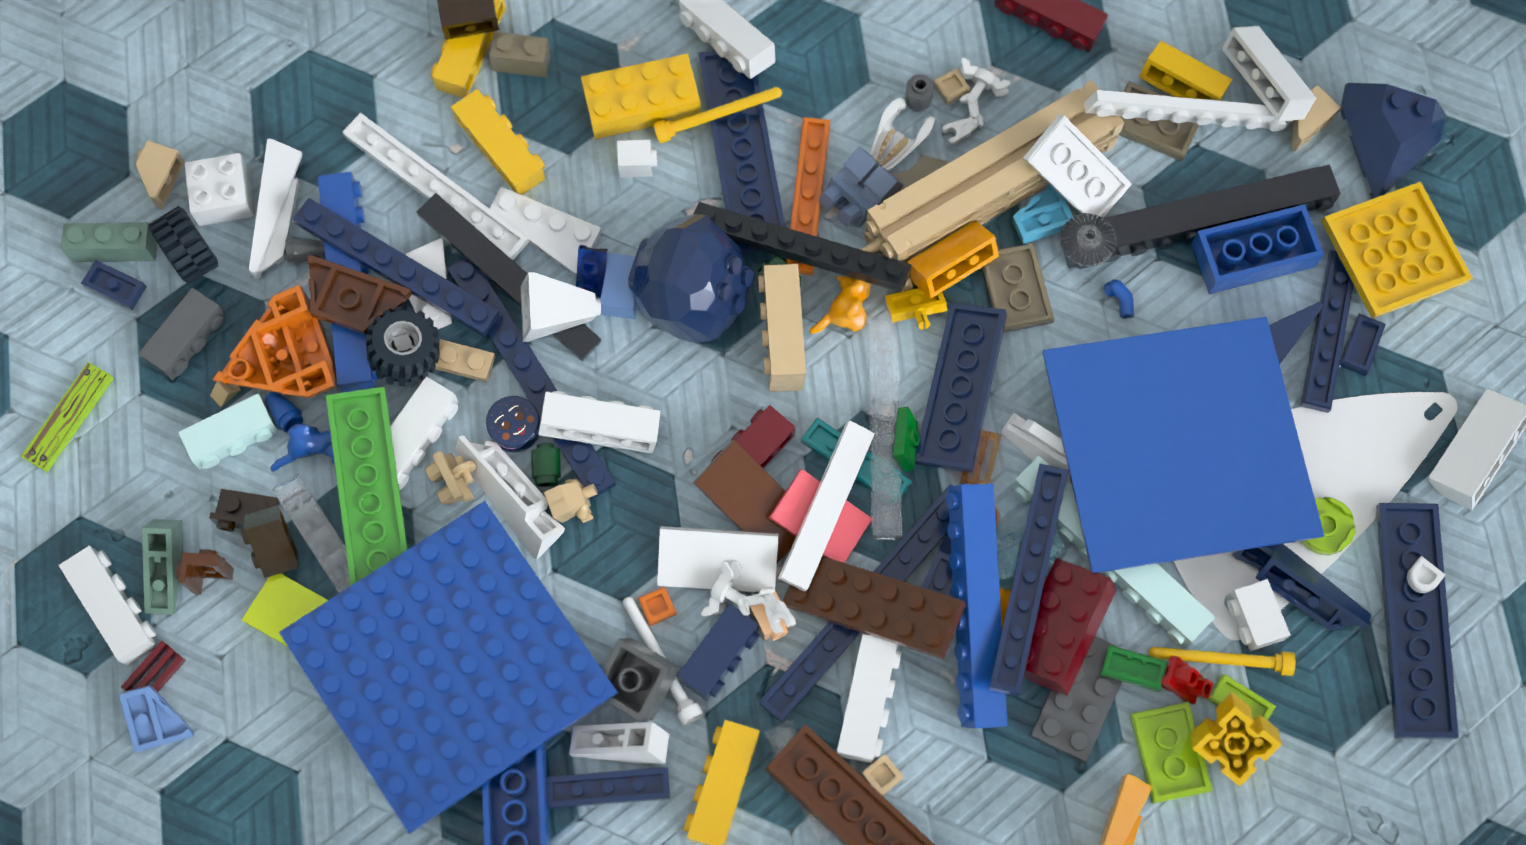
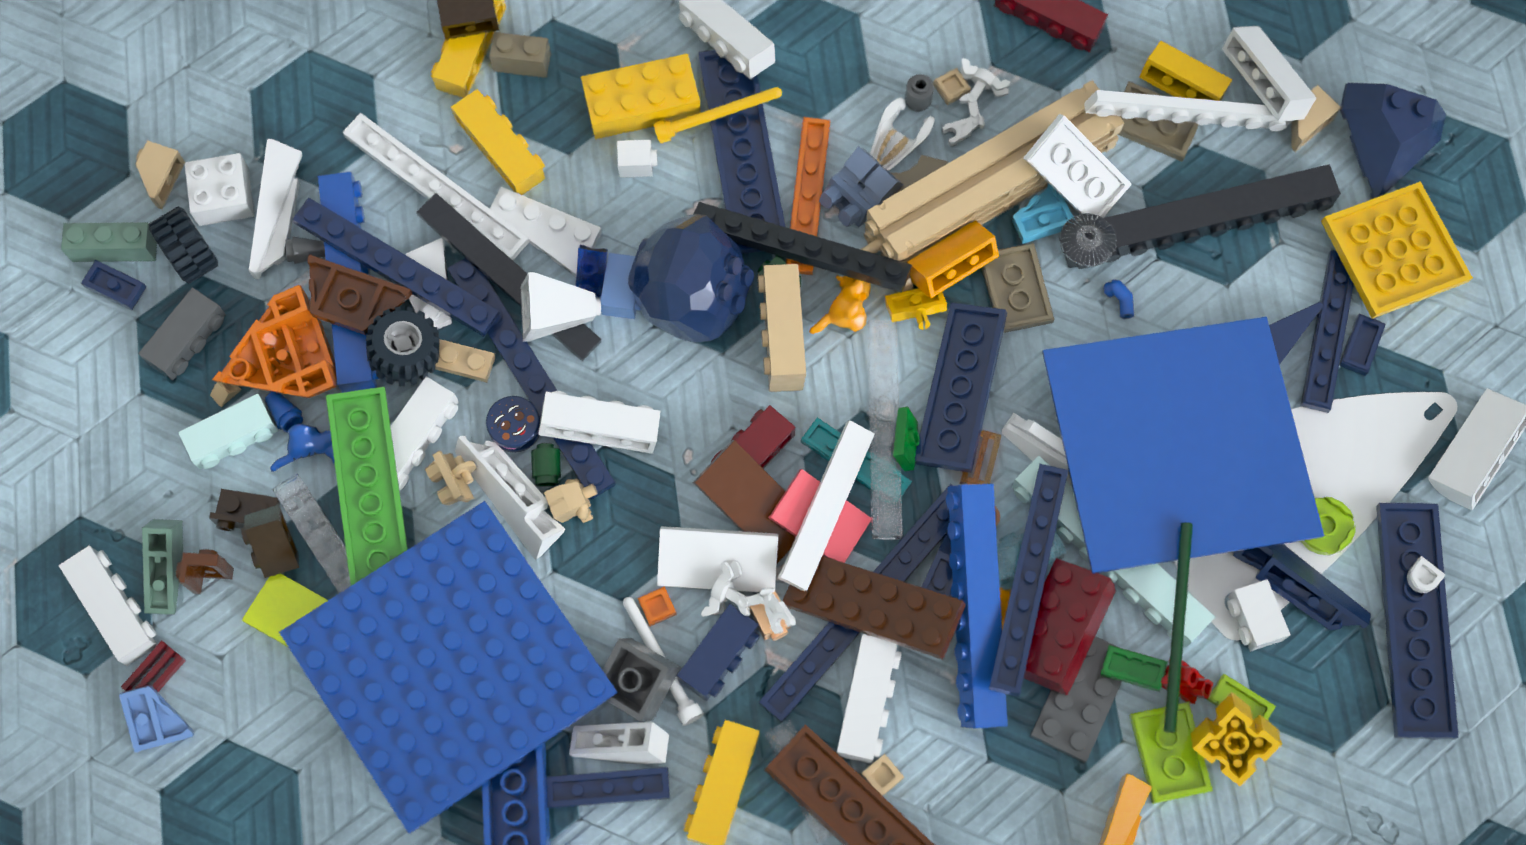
(67, 417): lime tile -> none
(1178, 627): none -> dark green piece
(1257, 249): blue brick -> none
(1282, 663): yellow piece -> none

